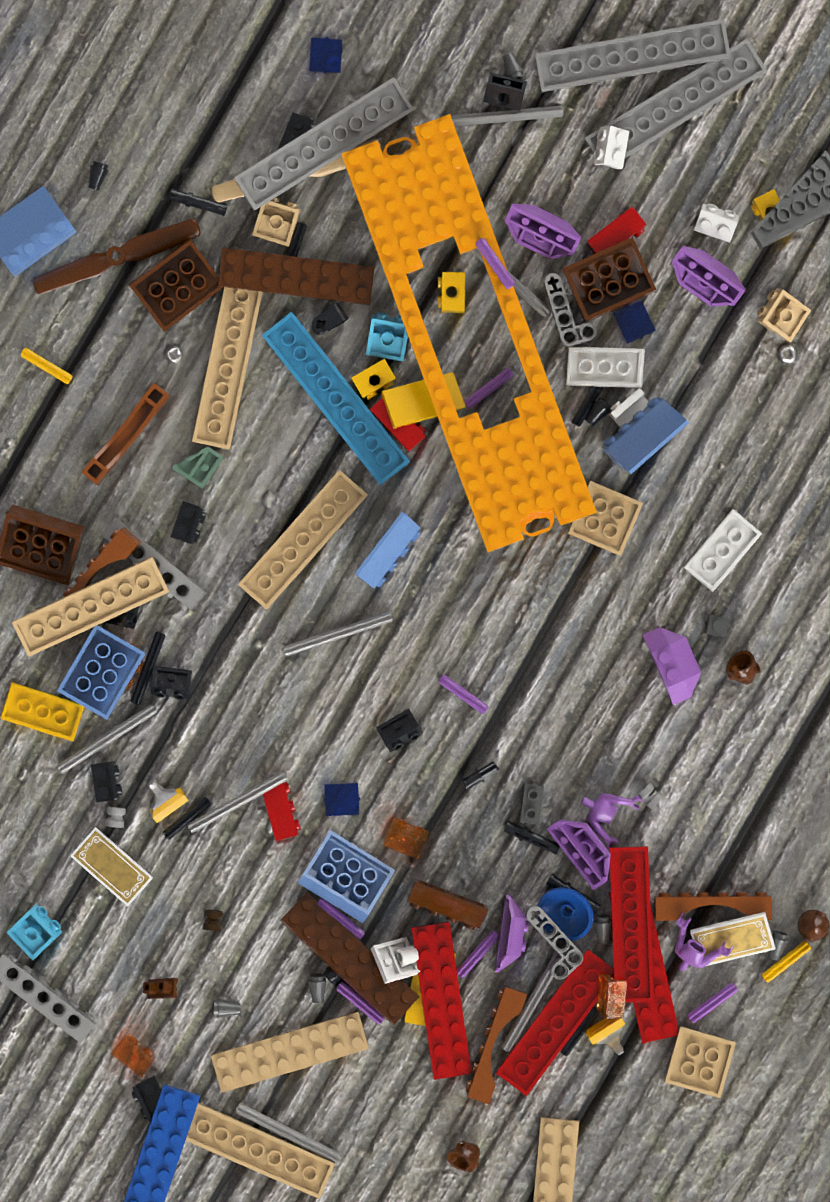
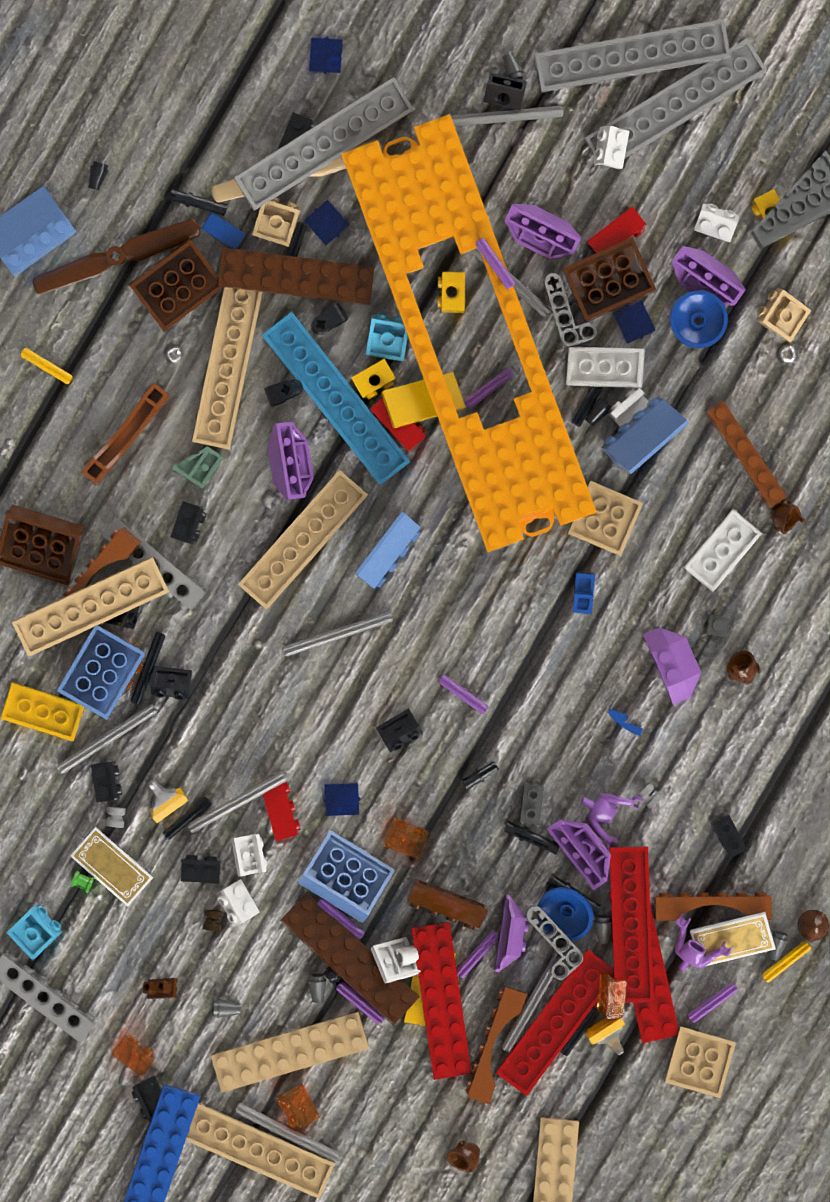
(82, 881): none -> bright green bush
(200, 870): none -> black bracket
(223, 231): none -> blue slope
(237, 903): none -> white bracket
(249, 854): none -> white bracket
(281, 391): none -> black piece
(290, 461): none -> medium lavender wedge
(298, 1107): none -> clear orange bracket
(326, 222): none -> clear blue piece
(583, 593): none -> blue slope
(620, 718): none -> blue slope
(703, 306): none -> blue dish
(728, 836): none -> black brick
(746, 453): none -> dark orange arch
(785, 516): none -> reddish brown helmet

